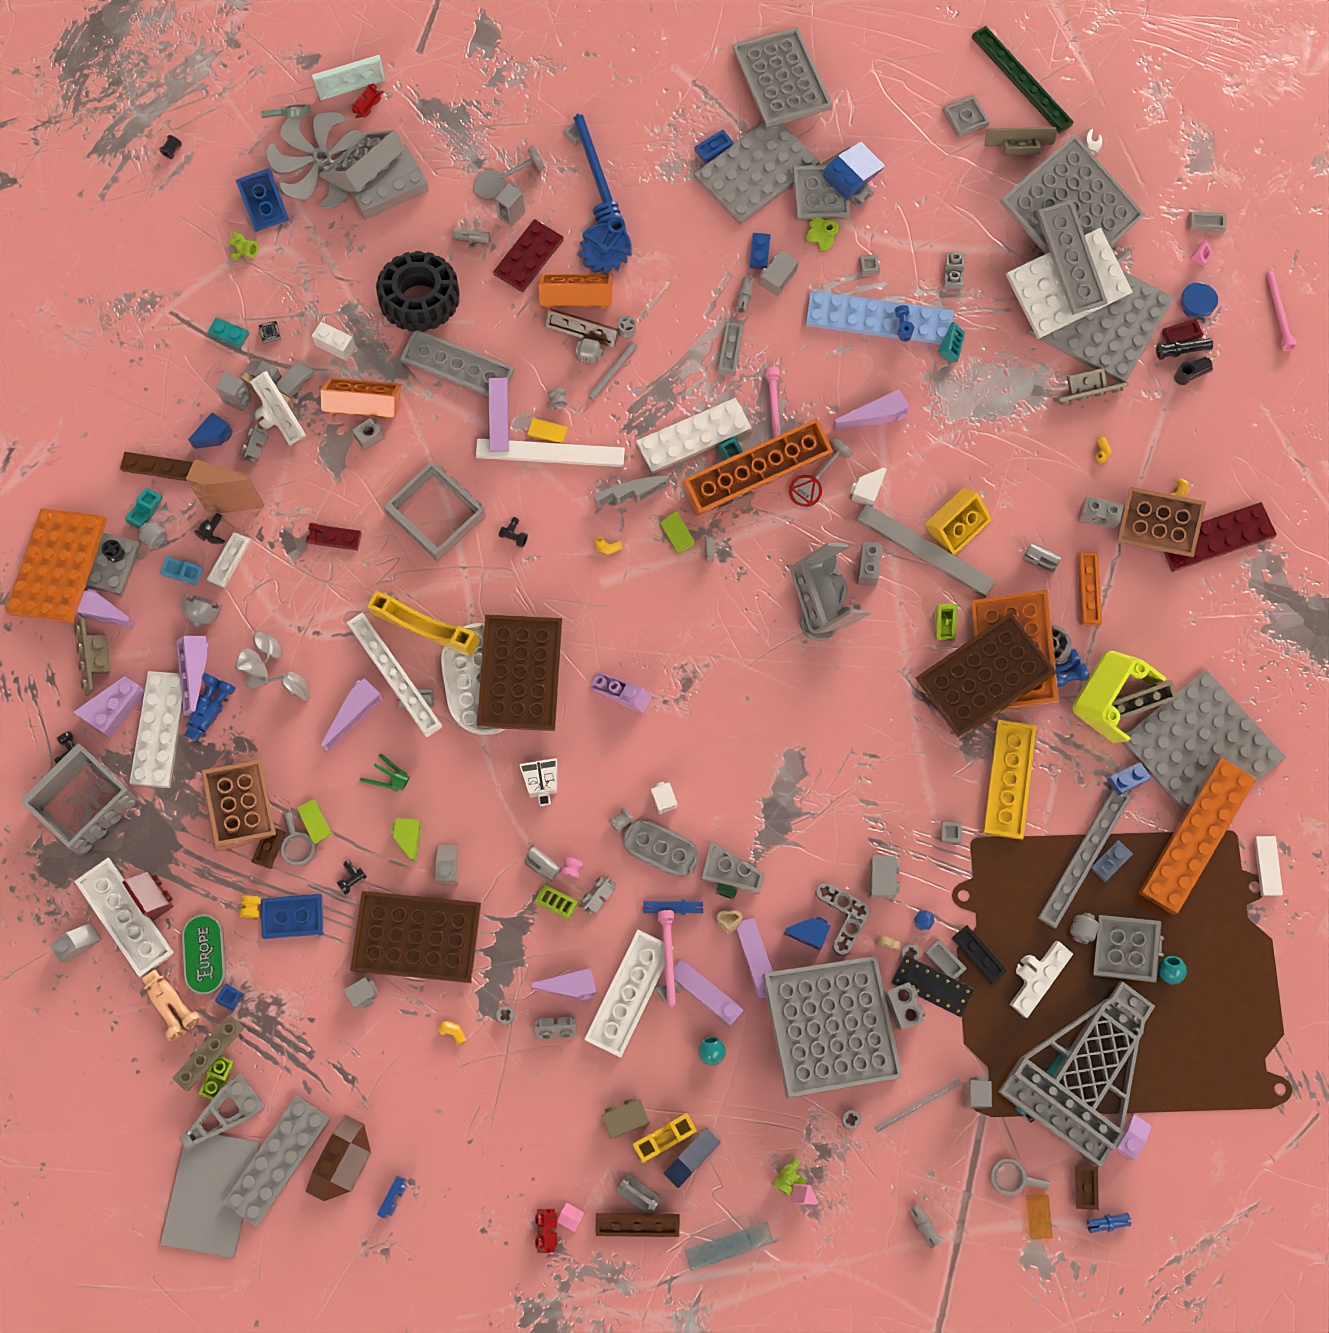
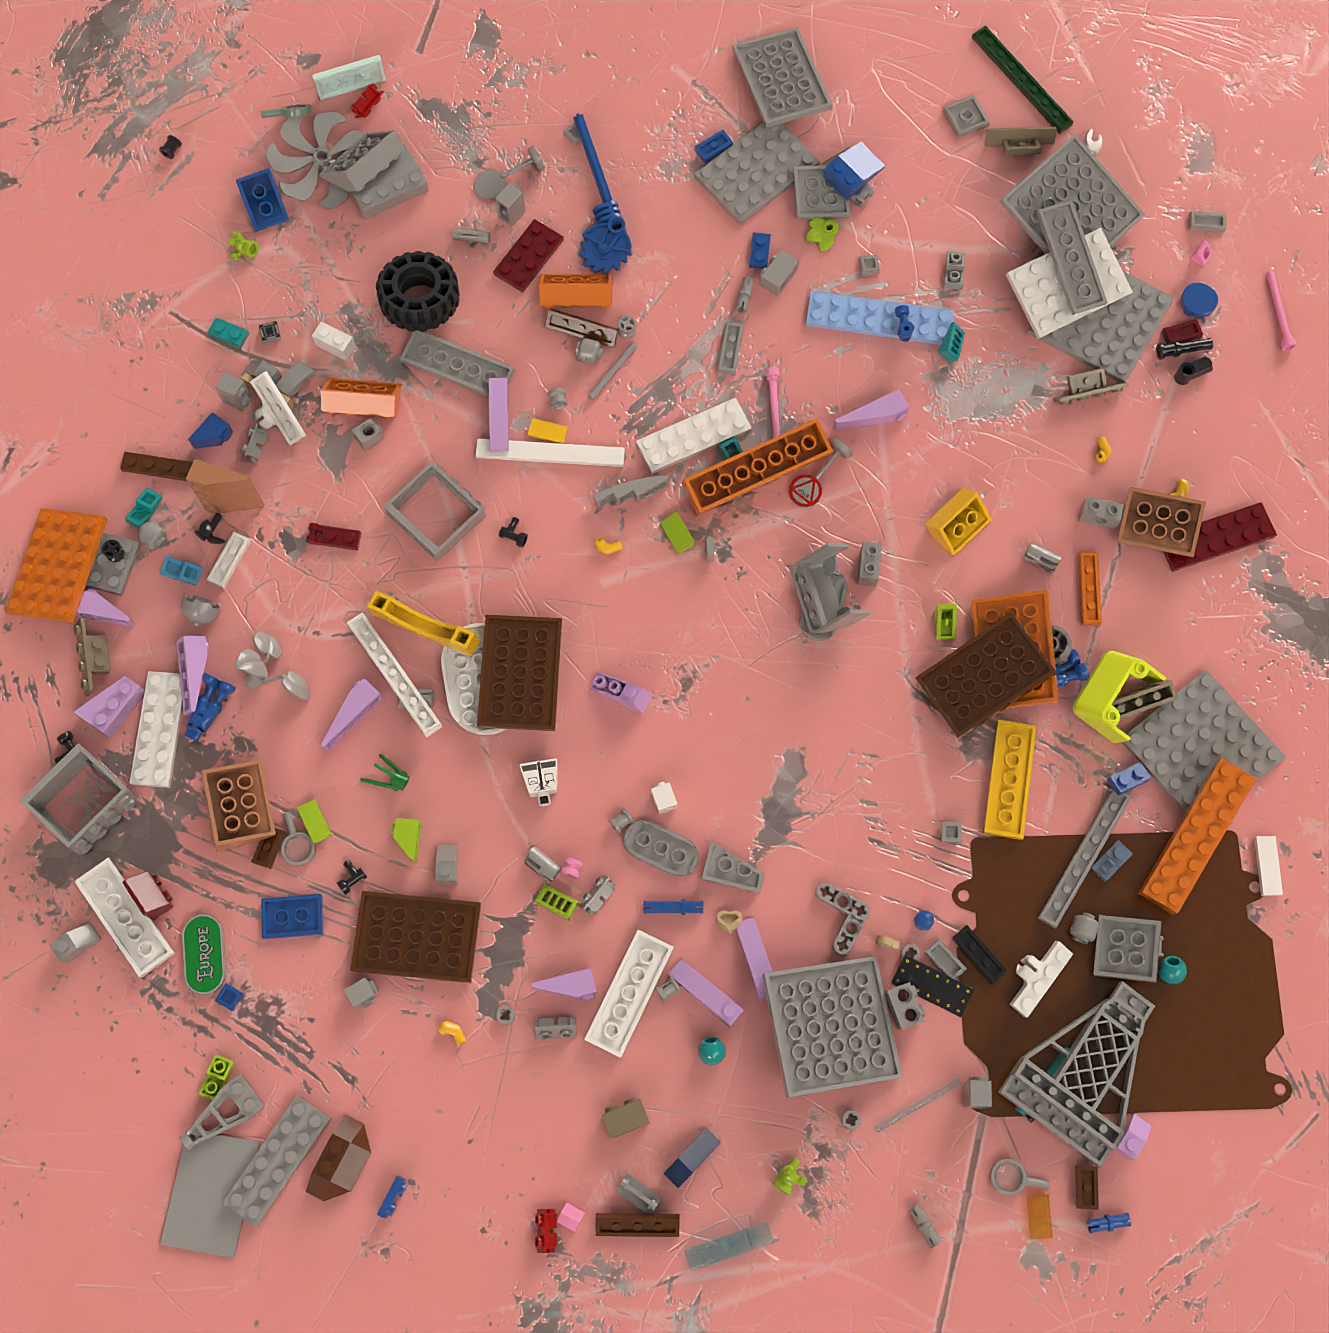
(162, 995): light nougat piece -> none
(204, 1056): dark tan bracket -> none
(250, 906): yellow wheel -> none
(664, 1138): yellow arch -> none
(665, 918): bright pink piece -> none
(726, 891): dark green tile -> none
(803, 1194): bright pink slope -> none
(810, 932): blue slope -> none
(868, 487): white slope -> none
(883, 877): light grey brick -> none
(926, 550): light grey tile -> none

